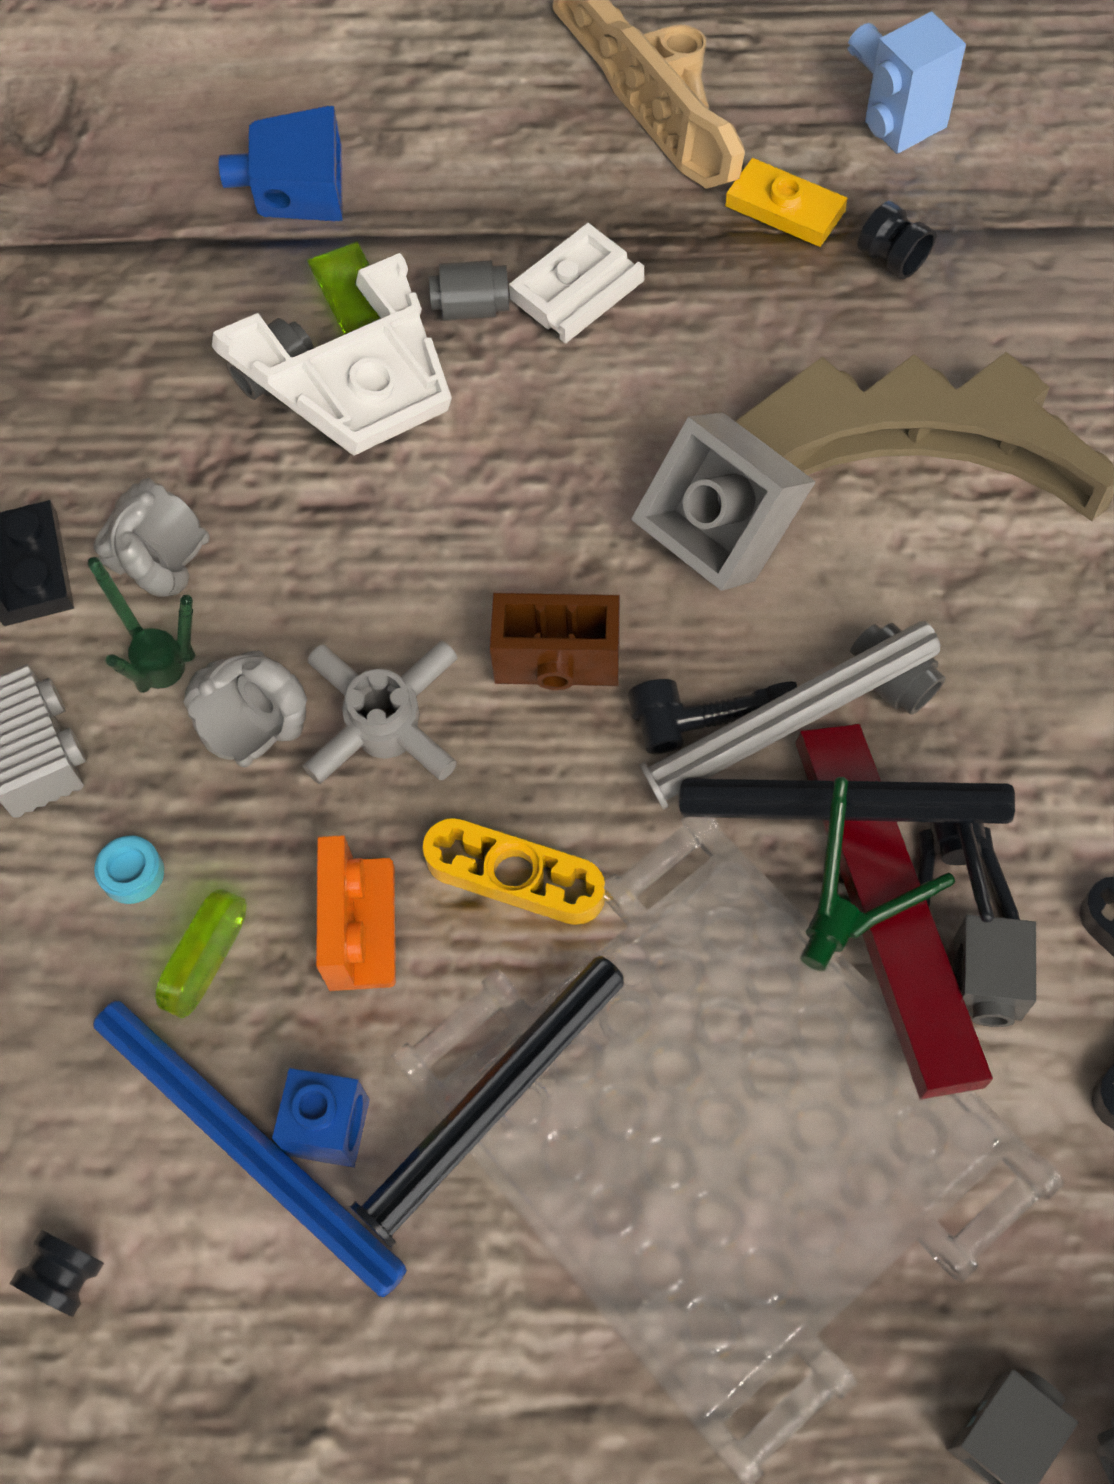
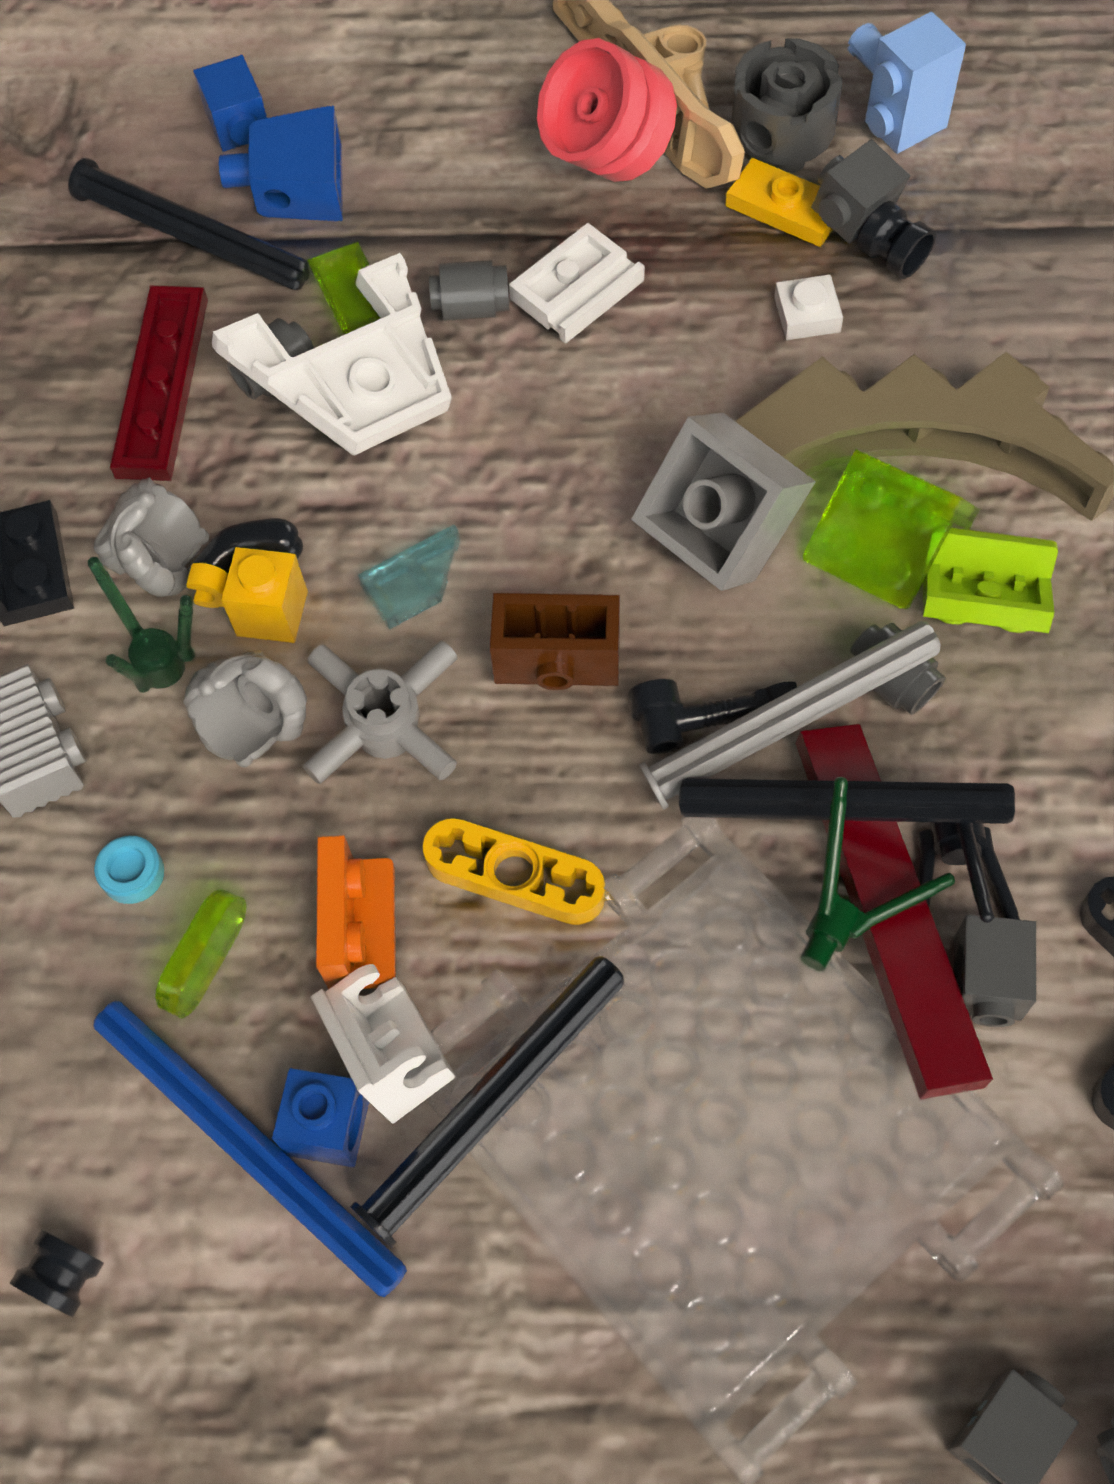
(159, 383): none -> dark red tile
(230, 100): none -> blue brick
(233, 245): none -> black axle
(260, 593): none -> yellow brick
(262, 534): none -> black arm
(383, 1042): none -> white hinge
(412, 578): none -> clear light blue tile
(606, 110): none -> coral wheel
(786, 102): none -> dark grey brick
(808, 307): none -> white plate
(857, 187): none -> dark grey brick
(885, 529): none -> clear neon green bracket
(992, 581): none -> lime bracket

